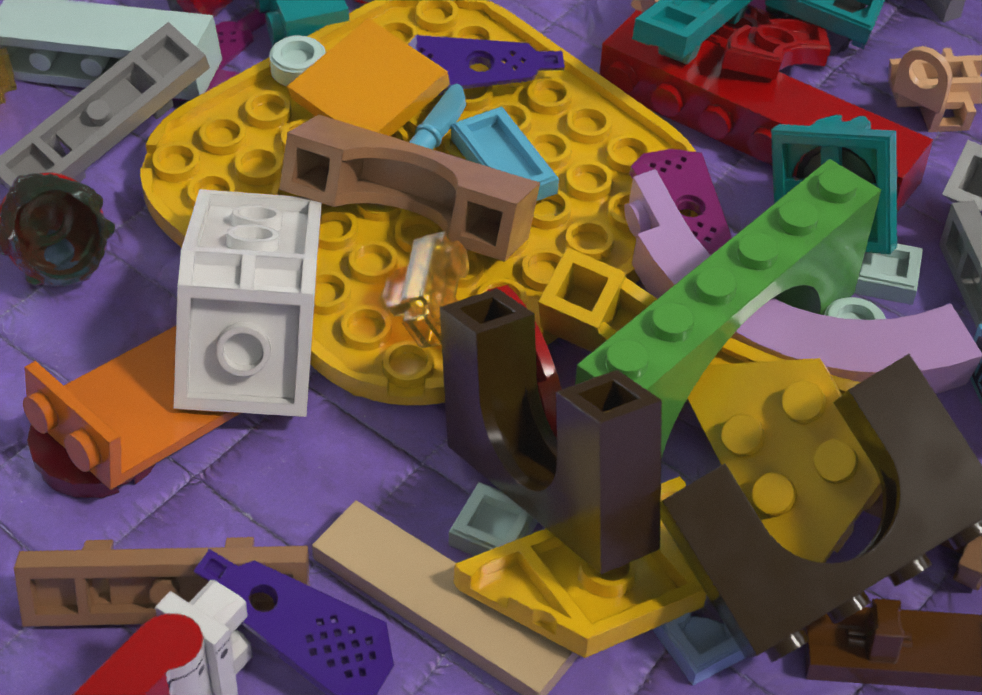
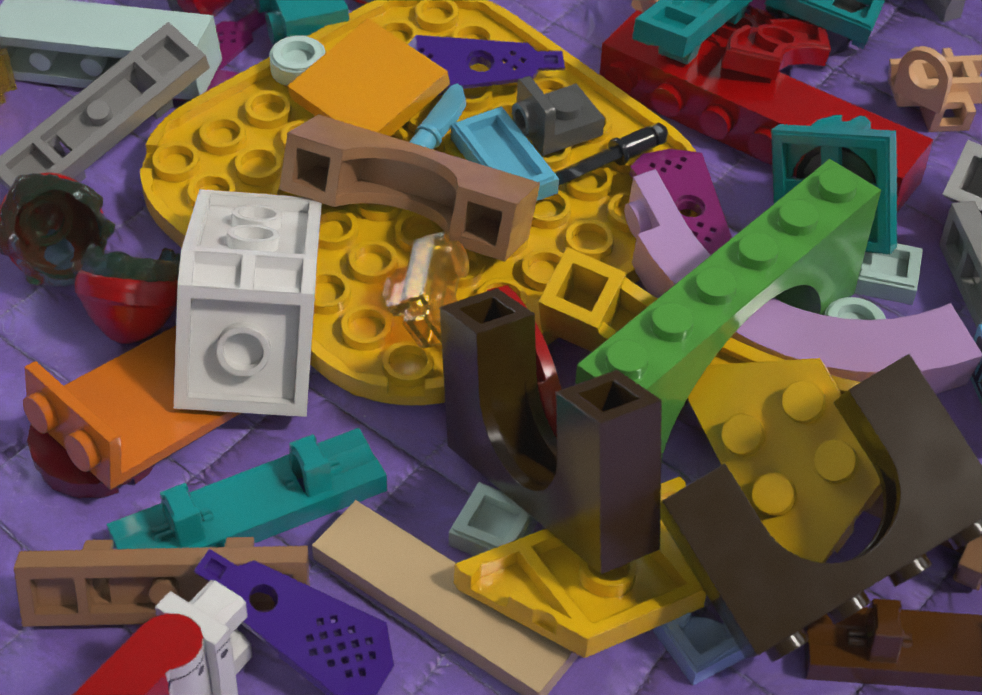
(125, 293): none -> red hair
(259, 499): none -> teal hinge
(557, 117): none -> dark grey bracket
(618, 150): none -> black piece

